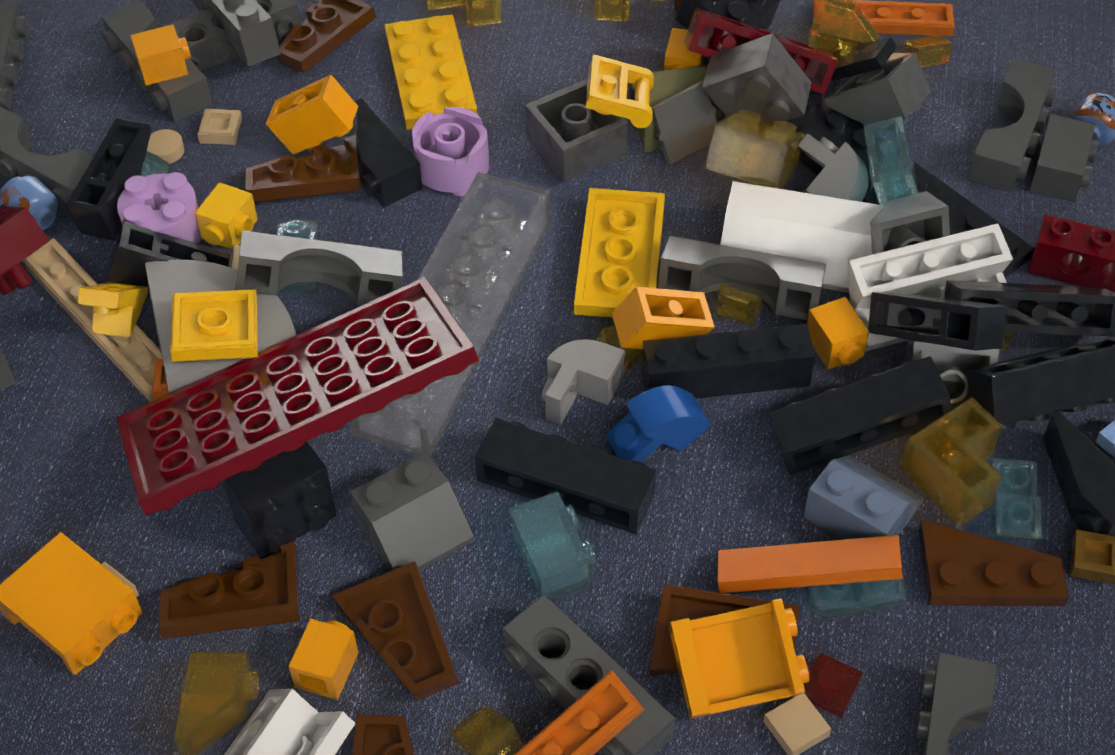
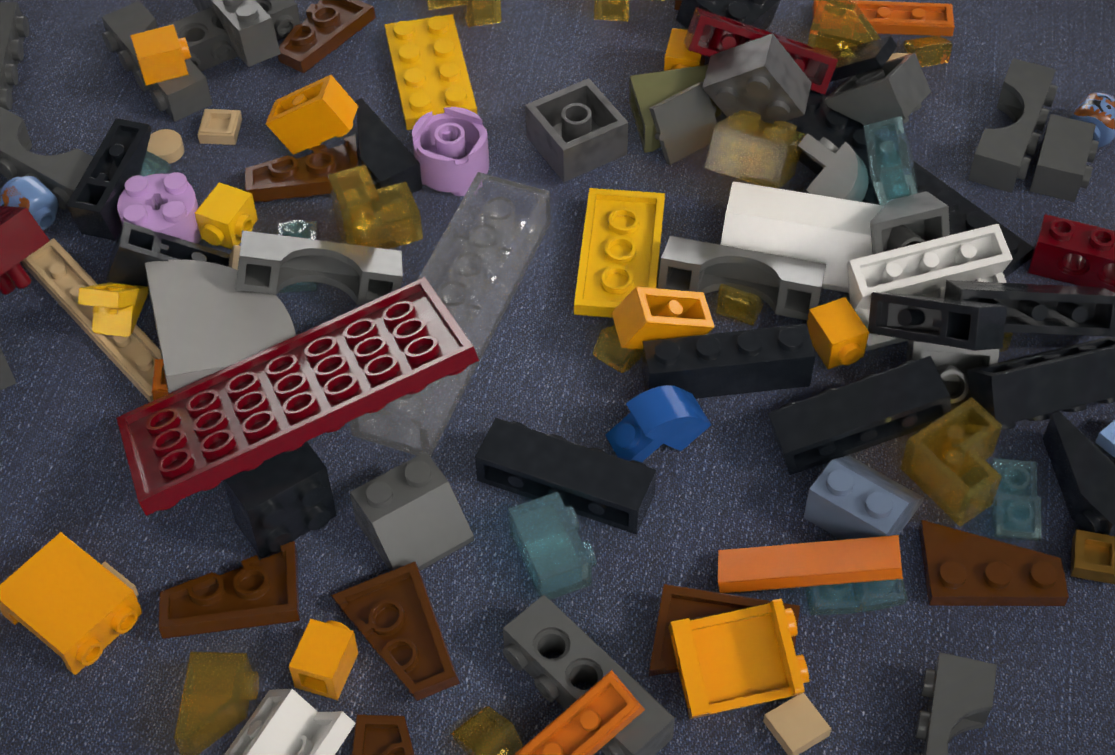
(214, 325): yellow plate -> none
(373, 216): none -> clear yellow brick
(581, 369): light grey brick -> none
(609, 90): yellow plate -> none
(832, 685): clear red plate -> none

